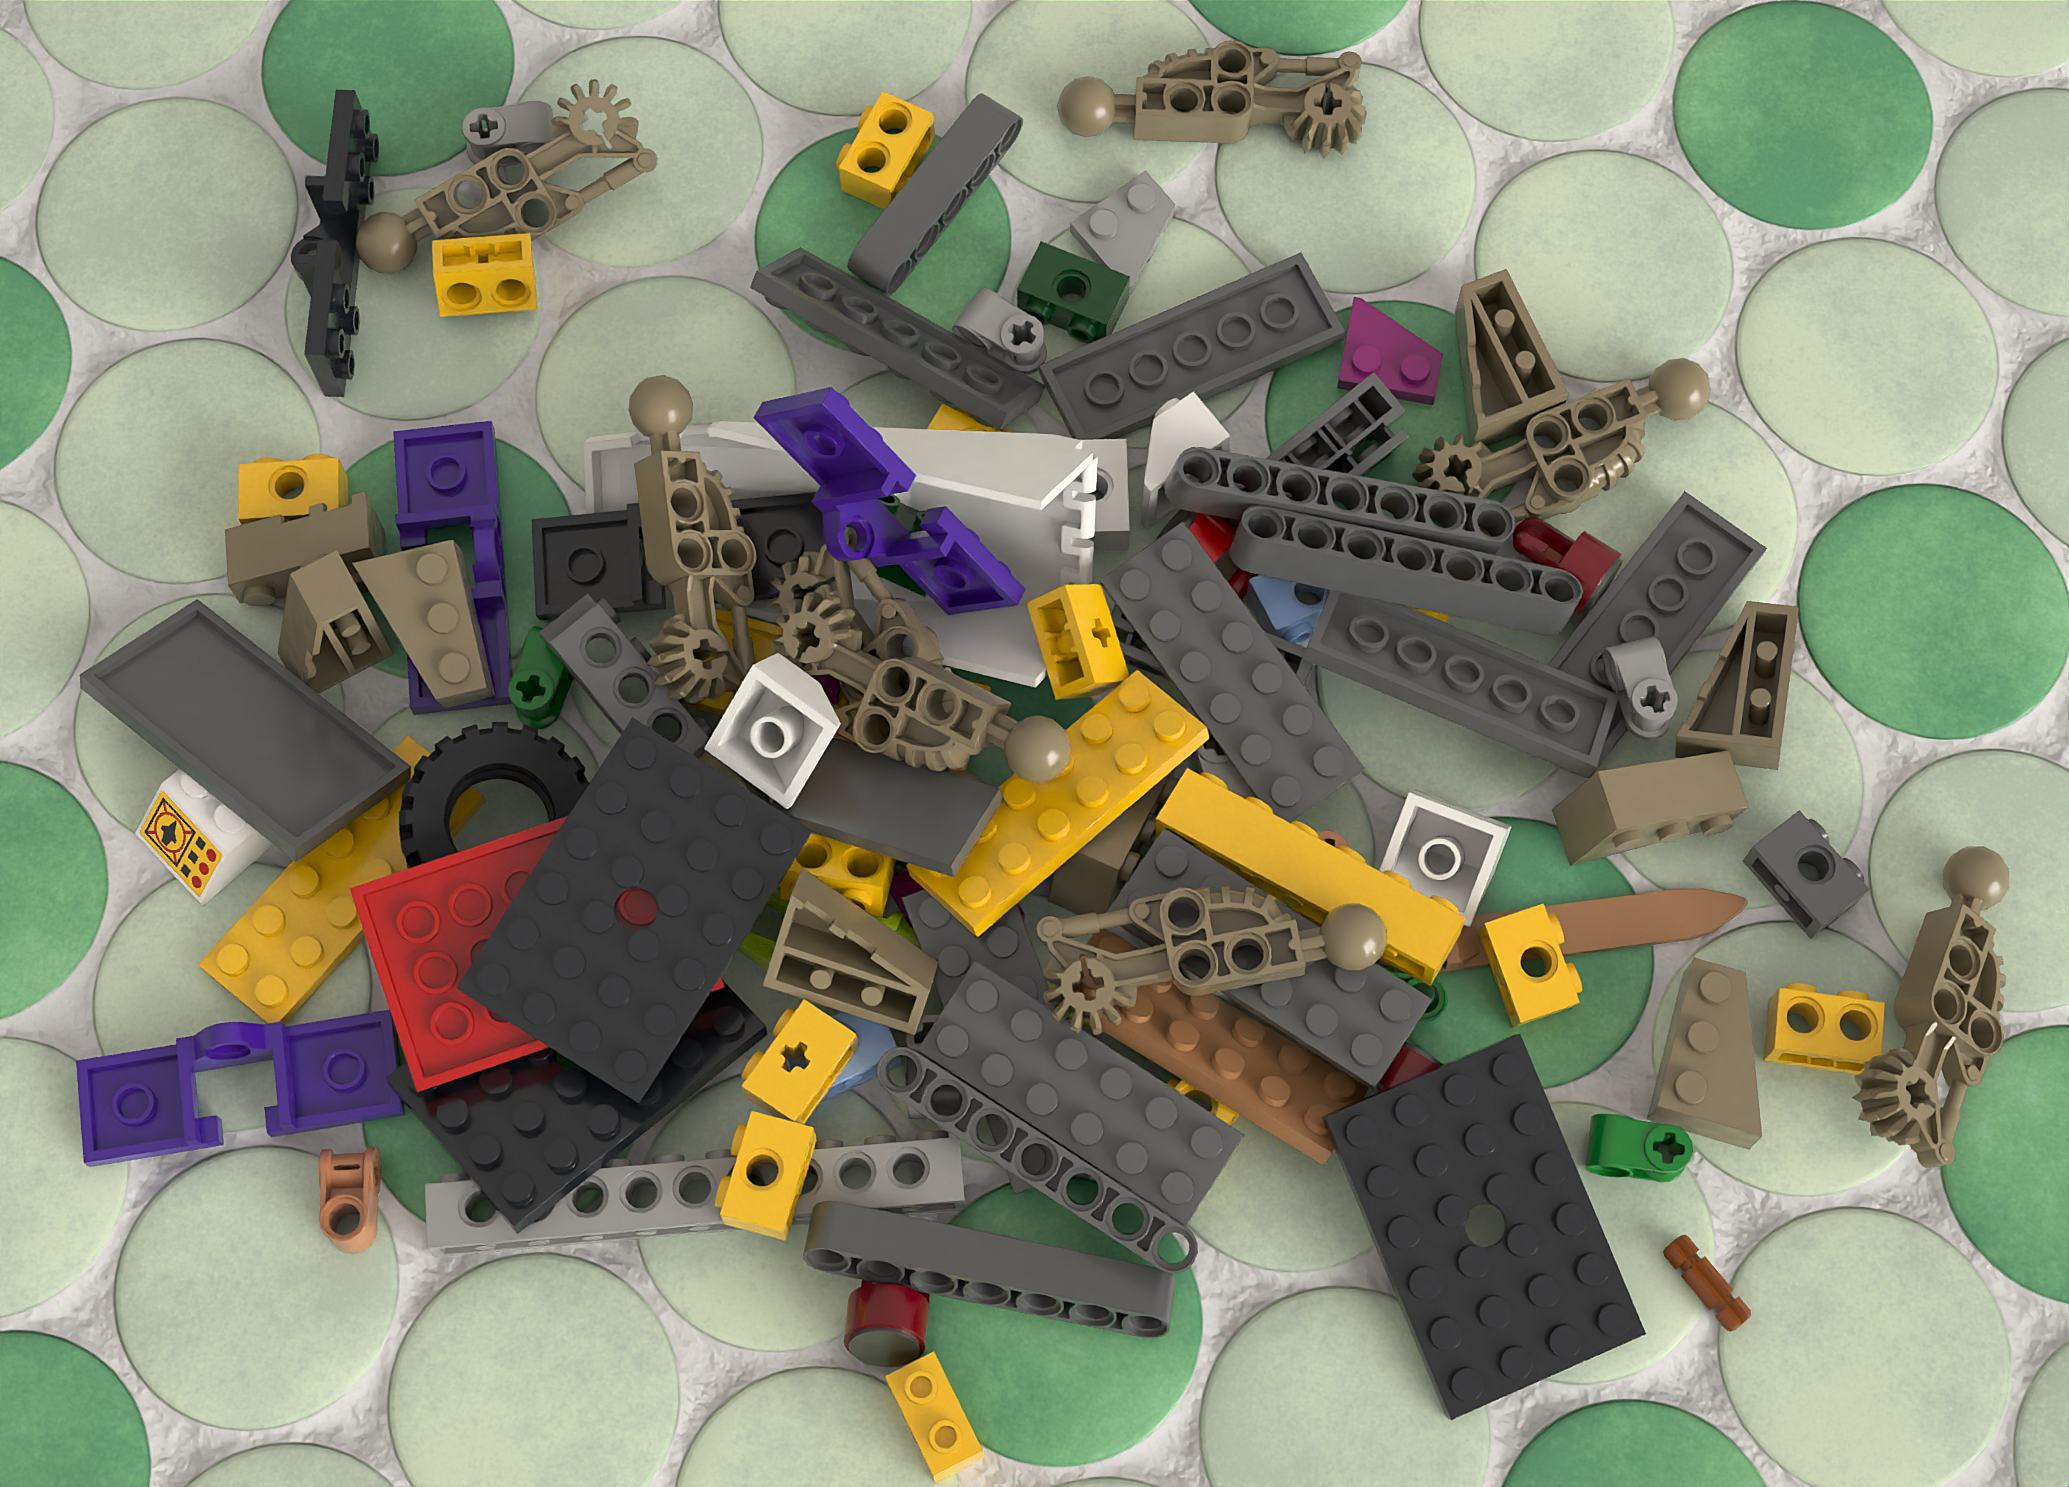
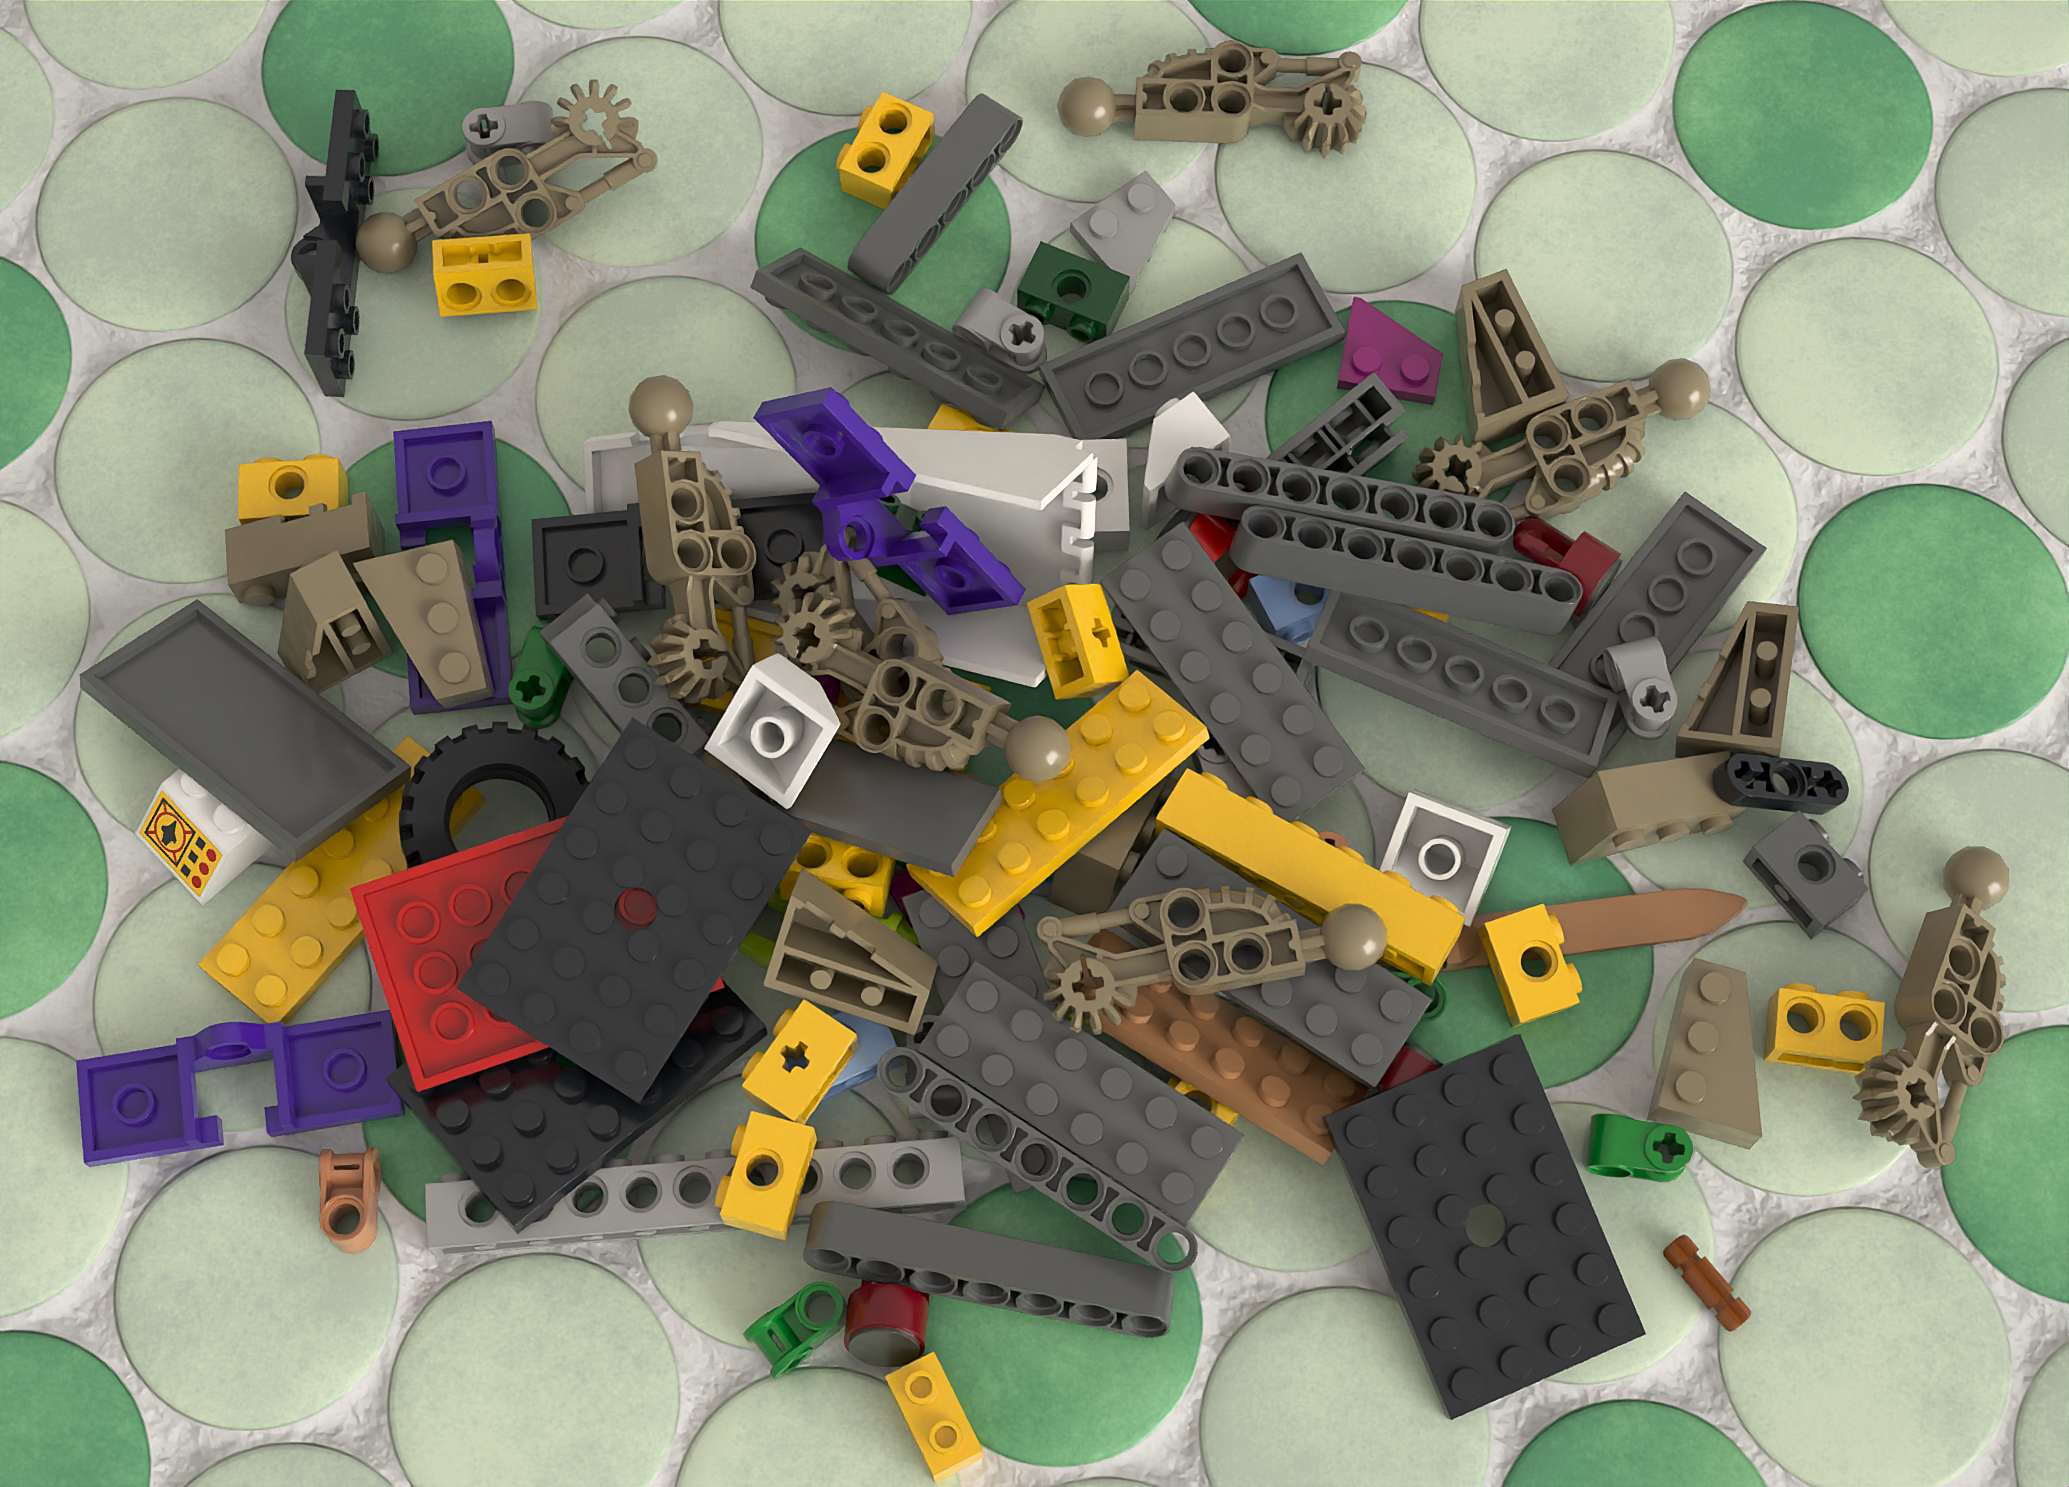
(795, 1328): none -> green piece
(1763, 794): none -> black beam

